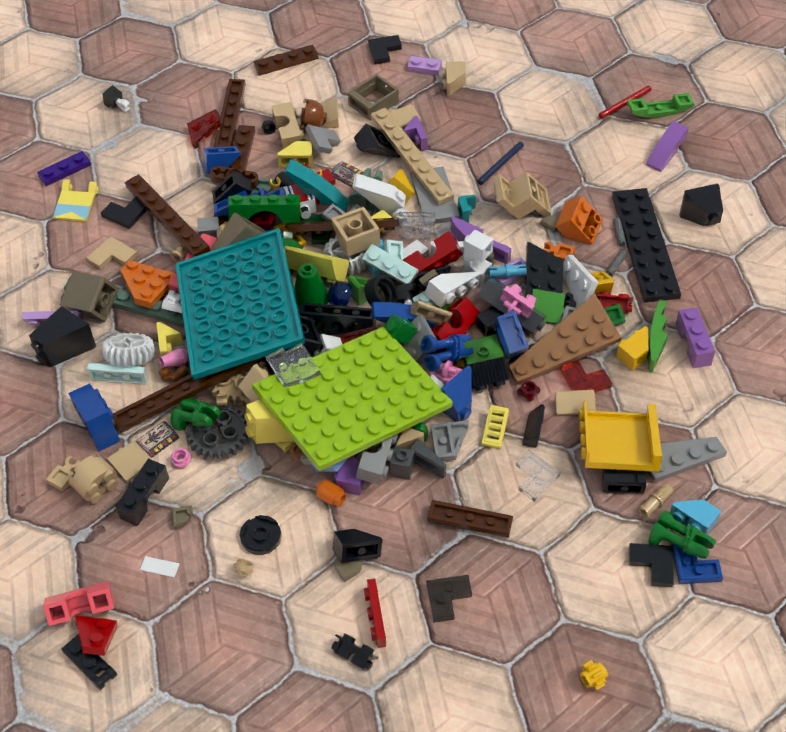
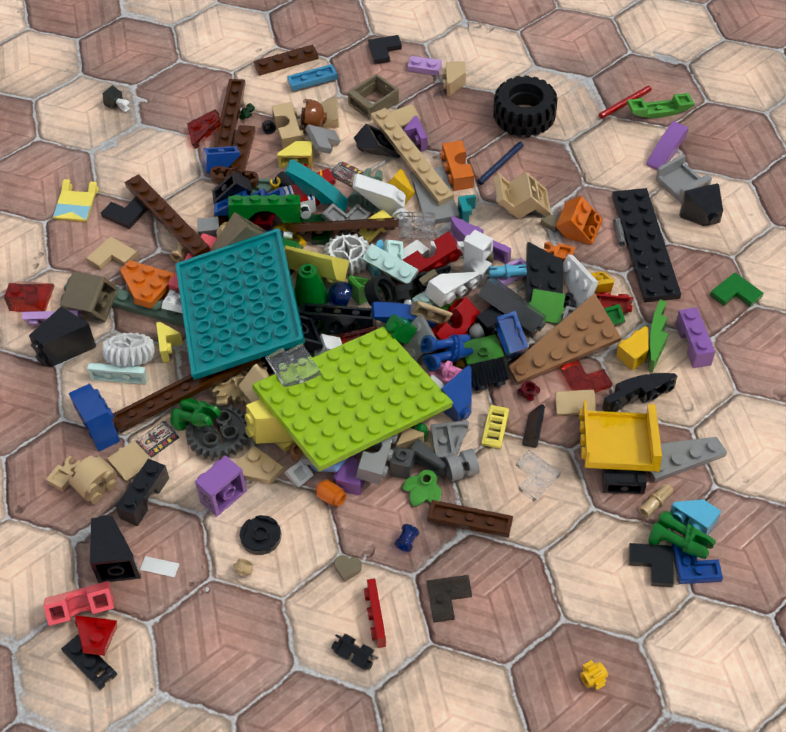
(28, 296): none -> clear red slope
(64, 168): dark purple plate -> none
(110, 553): none -> black slope
(173, 376): dark orange arm -> none
(174, 358): bright pink cone -> none
(180, 453): bright pink plate -> none
(181, 516): dark tan tile -> none
(221, 485): none -> medium lavender brick
(246, 112): none -> dark green plant
(259, 466): none -> tan wing
(299, 473): none -> white slope
(312, 77): none -> dark azure plate
(356, 231): tan slope -> none
(356, 545): black slope -> none
(406, 537): none -> clear blue bush
(420, 490): none -> bright green plate
(454, 156): none -> orange arch
(454, 466): none -> light grey wheel
(476, 331): none -> light grey hinge
(515, 302): bright pink hips -> none
(525, 120): none -> black tyre
(616, 262): light grey piece -> none
(644, 387): none -> black slope
(678, 177): none -> light grey panel
(738, 287): none -> green tile

